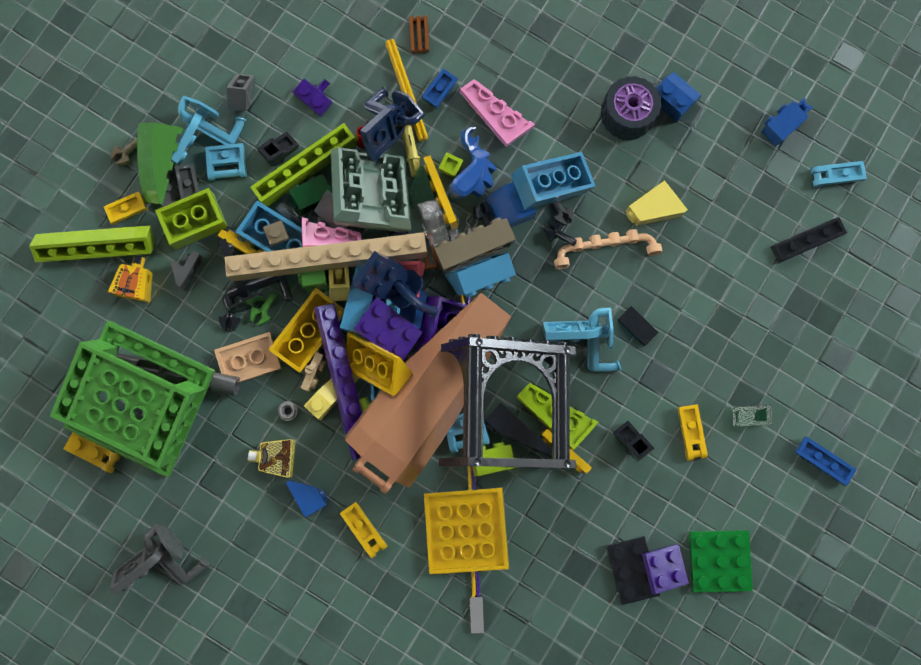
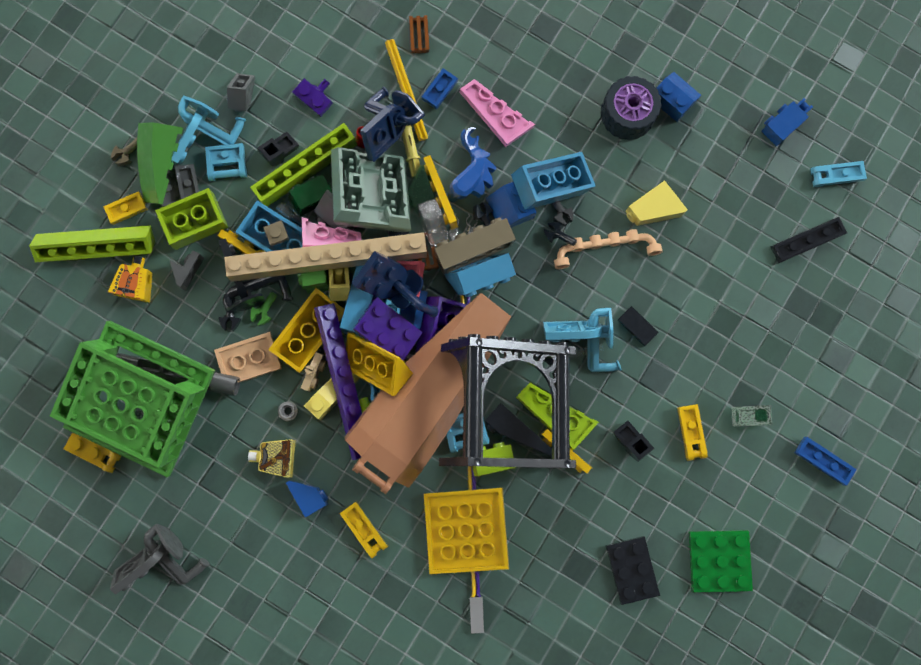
(450, 165): lime plate -> none
(665, 568): dark purple plate -> none

